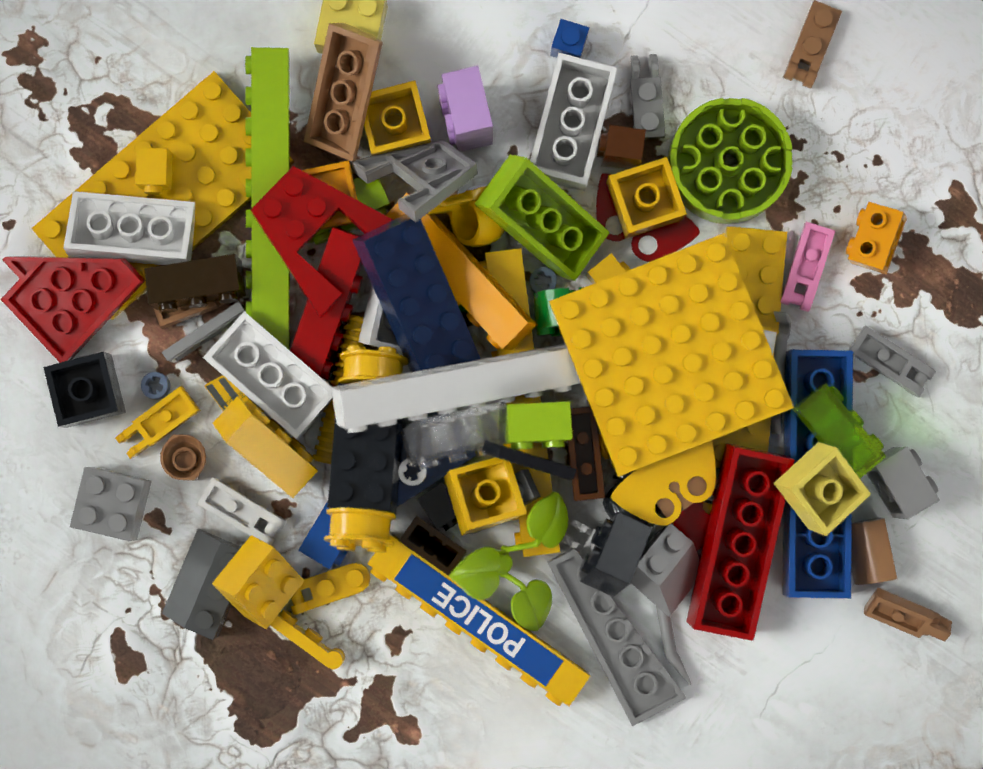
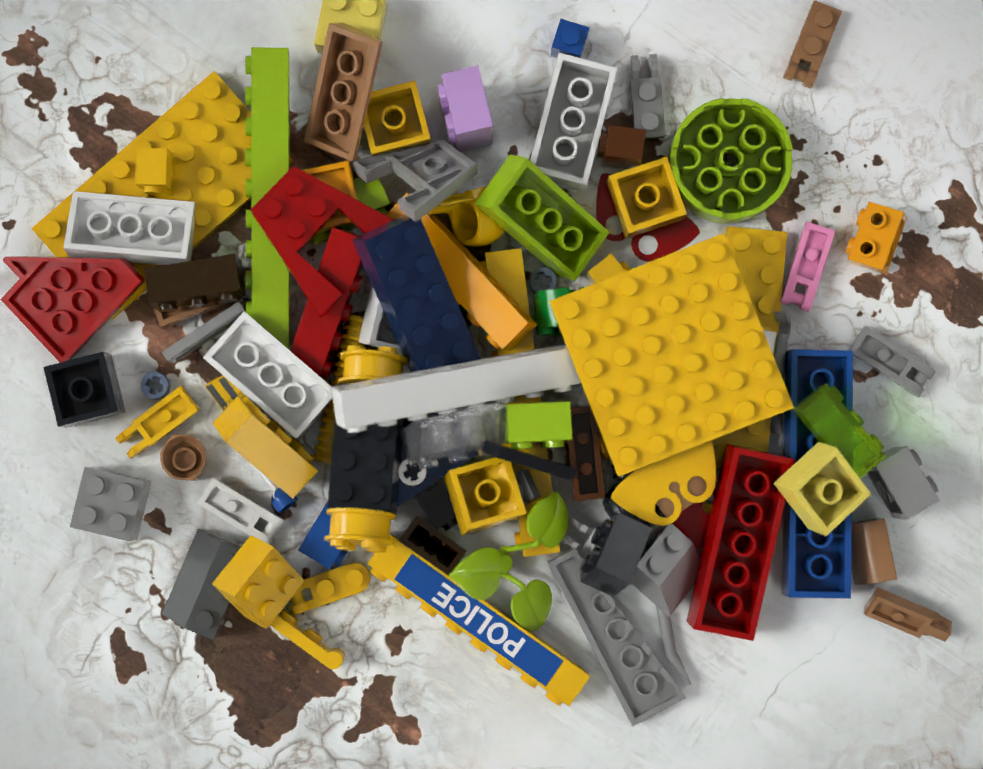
(279, 499): none -> blue hinge

